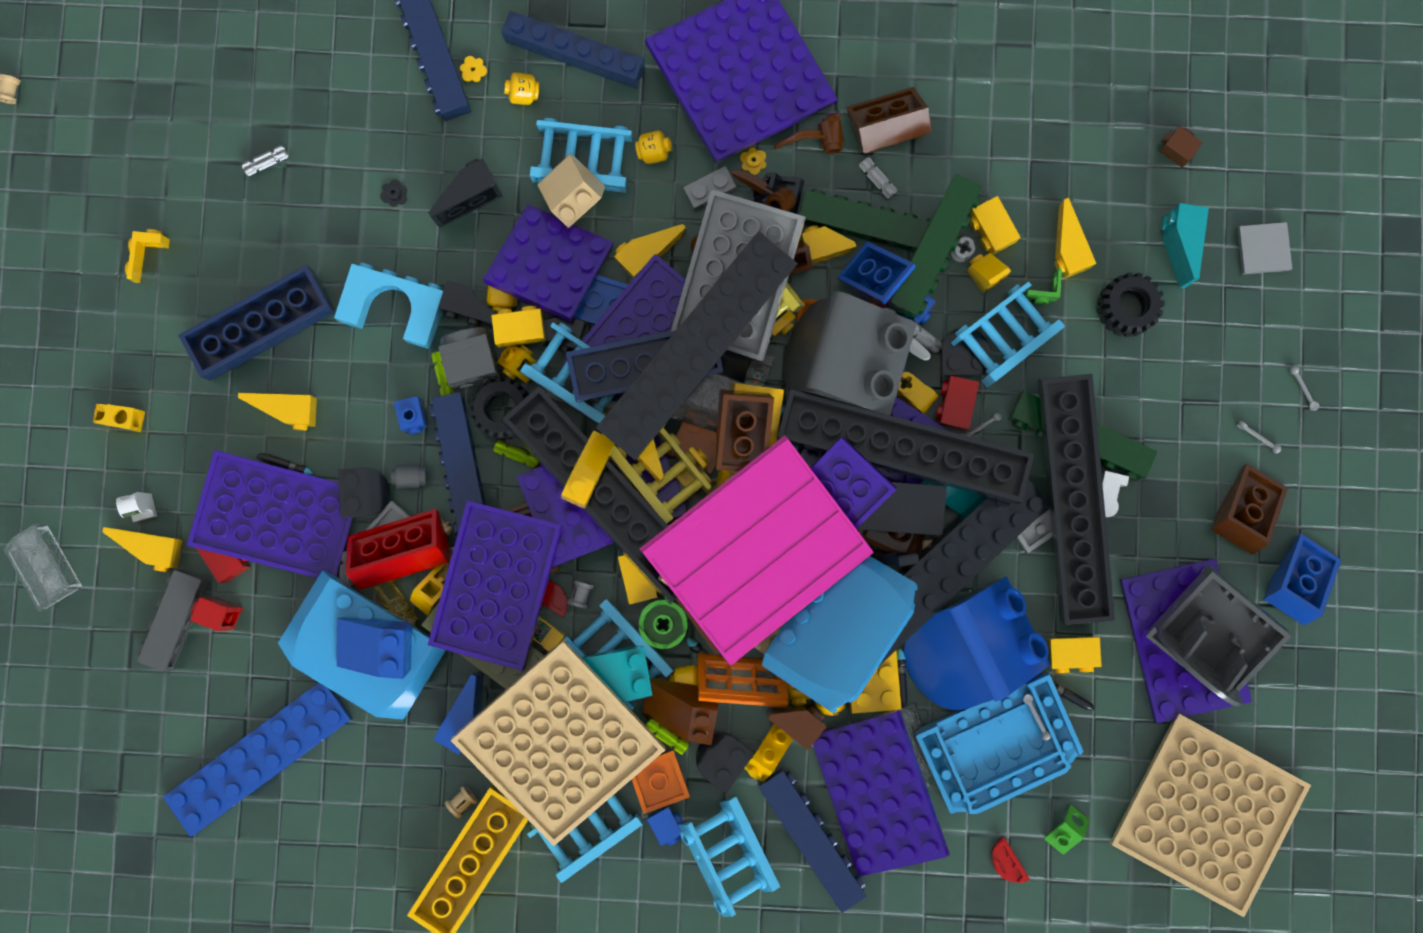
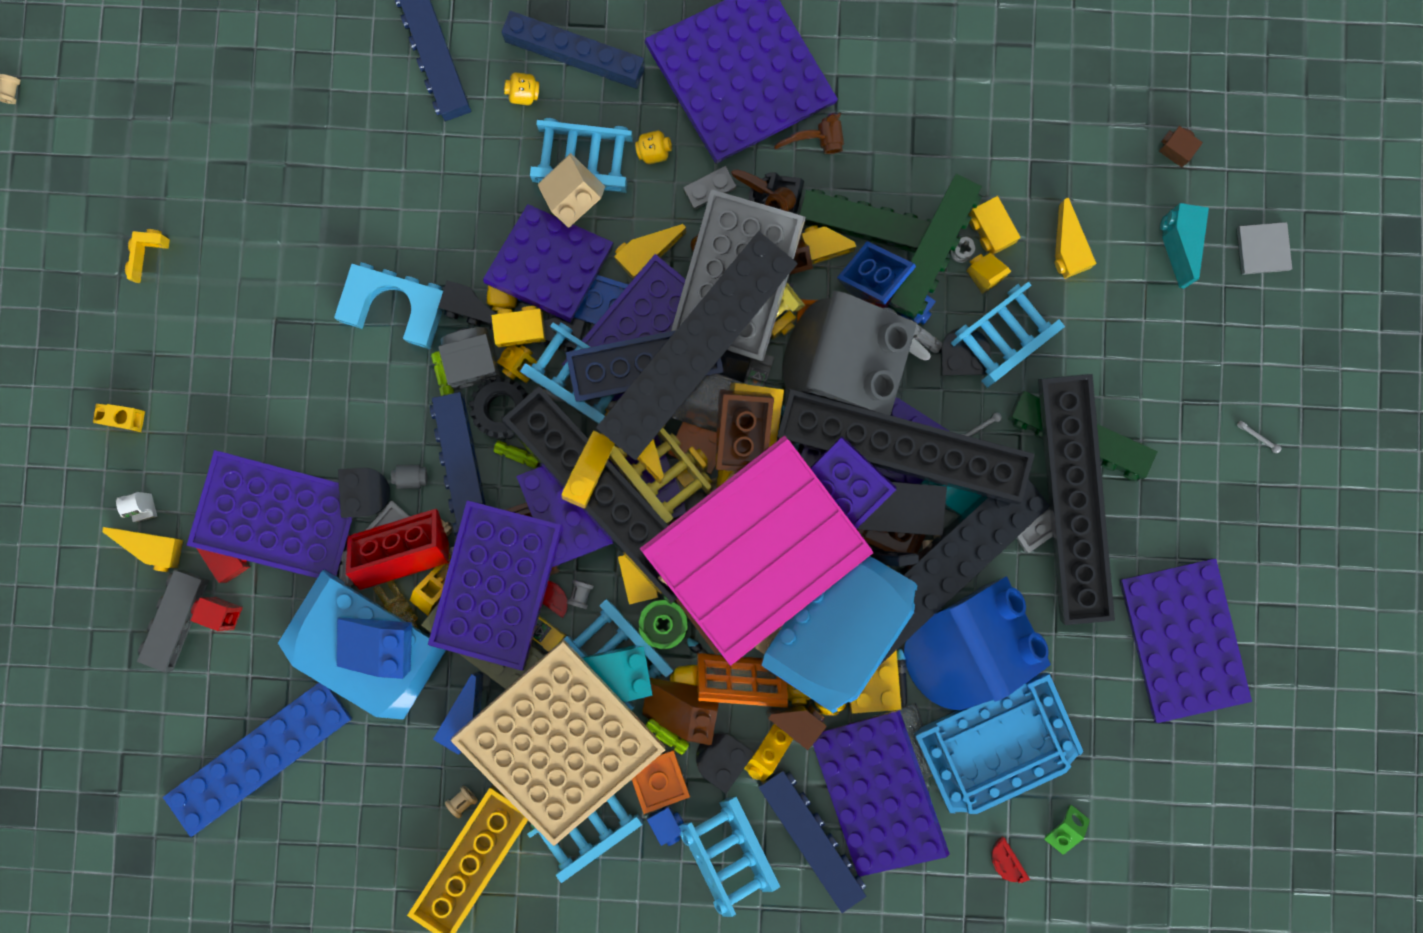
(41, 566): clear slope -> none
(257, 323): dark blue brick -> none
(264, 160): light grey axle -> none
(282, 463): black piece -> none
(290, 409): yellow slope -> none
(399, 196): black plant -> none
(411, 415): blue brick -> none
(466, 193): black slope -> none
(470, 64): yellow plant -> none
(748, 164): yellow plant -> none
(878, 178): light grey axle -> none
(889, 120): reddish brown slope -> none
(916, 393): yellow piece -> none
(957, 403): red brick -> none
(1027, 698): light grey hinge -> none
(1044, 297): bright green bracket -> none
(1073, 697): black piece -> none
(1074, 653): yellow brick -> none
(1111, 486): white leg -> none
(1144, 291): black tyre -> none
(1210, 814): tan plate -> none
(1218, 635): dark grey plate -> none
(1250, 510): reddish brown slope -> none
(1303, 581): blue slope -> none
(1313, 405): light grey hinge -> none

